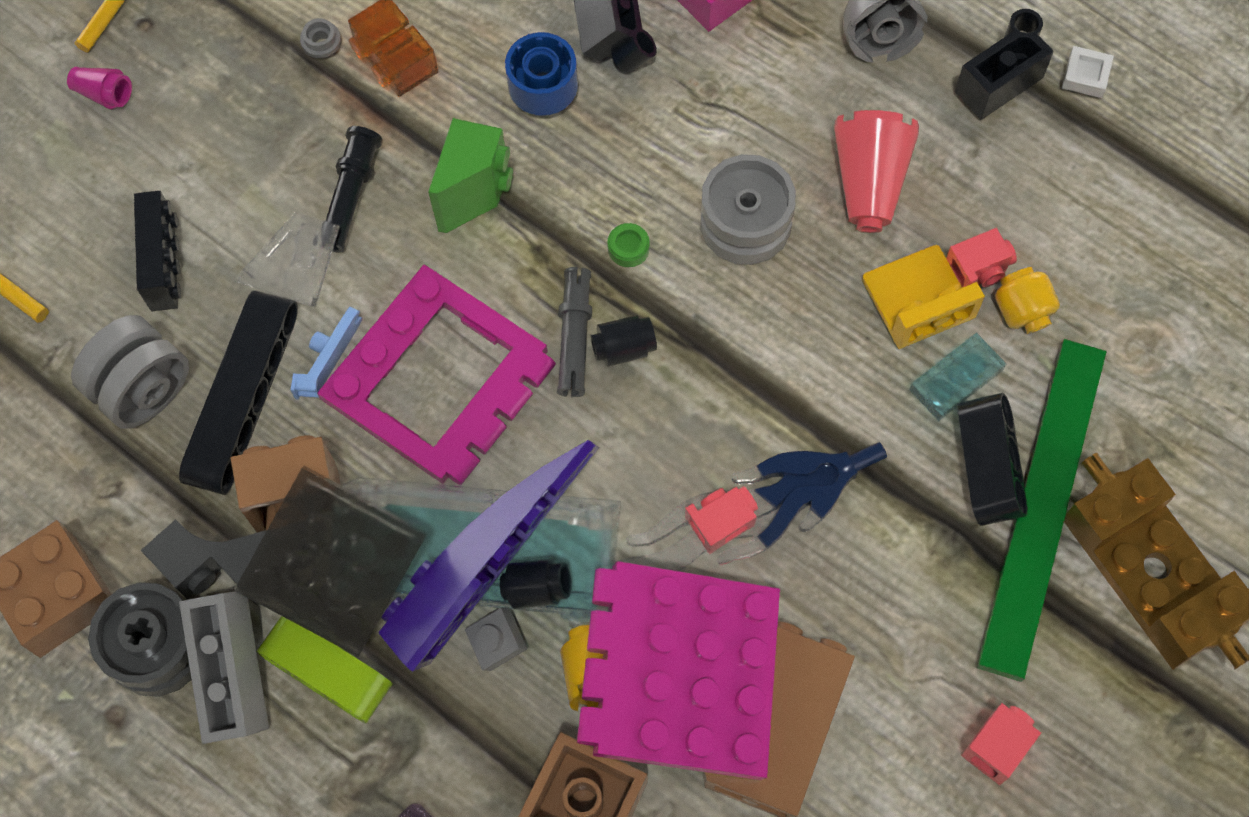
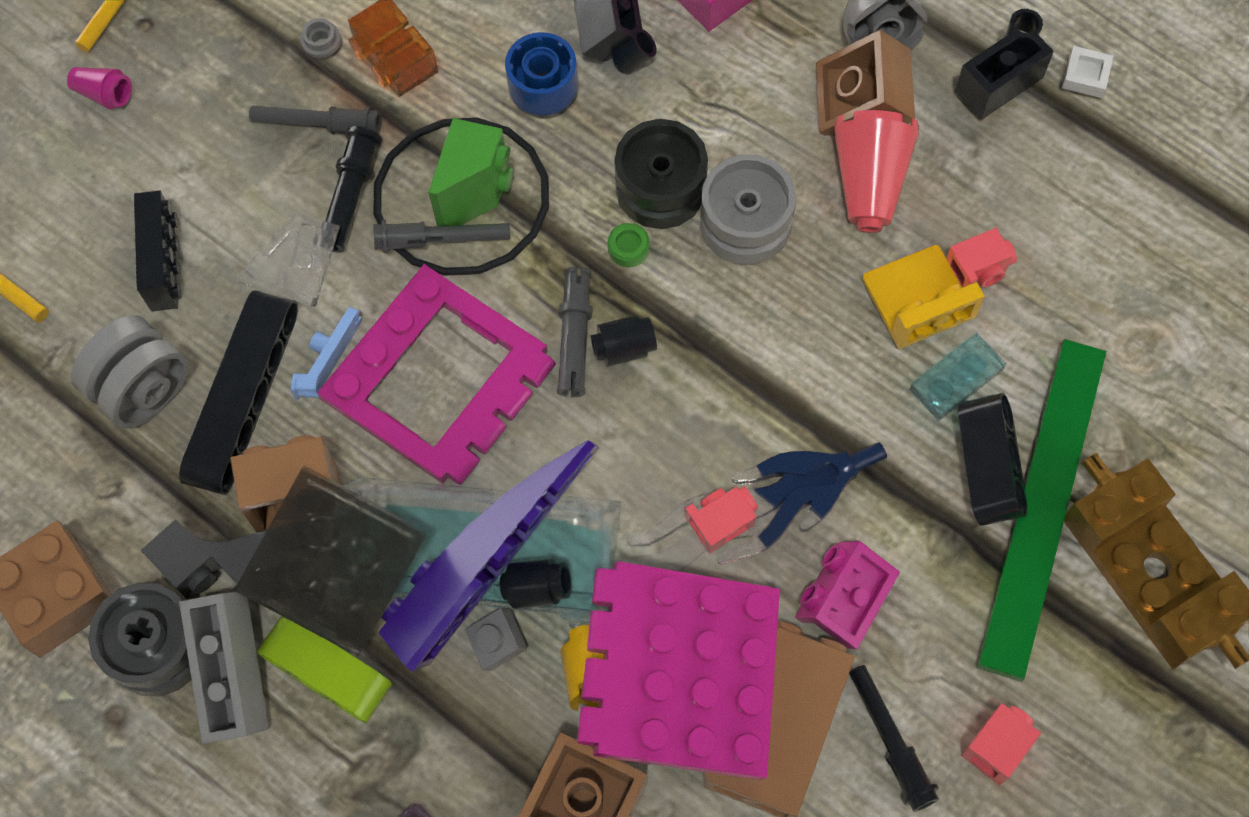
(335, 119): none -> dark grey pin
(417, 235): none -> dark grey pin
(493, 263): none -> black piece
(660, 173): none -> pearl dark grey wheel
(847, 592): none -> dark pink bracket
(865, 76): none -> medium nougat slope
(902, 759): none -> black pin
(1027, 300): yellow head -> none

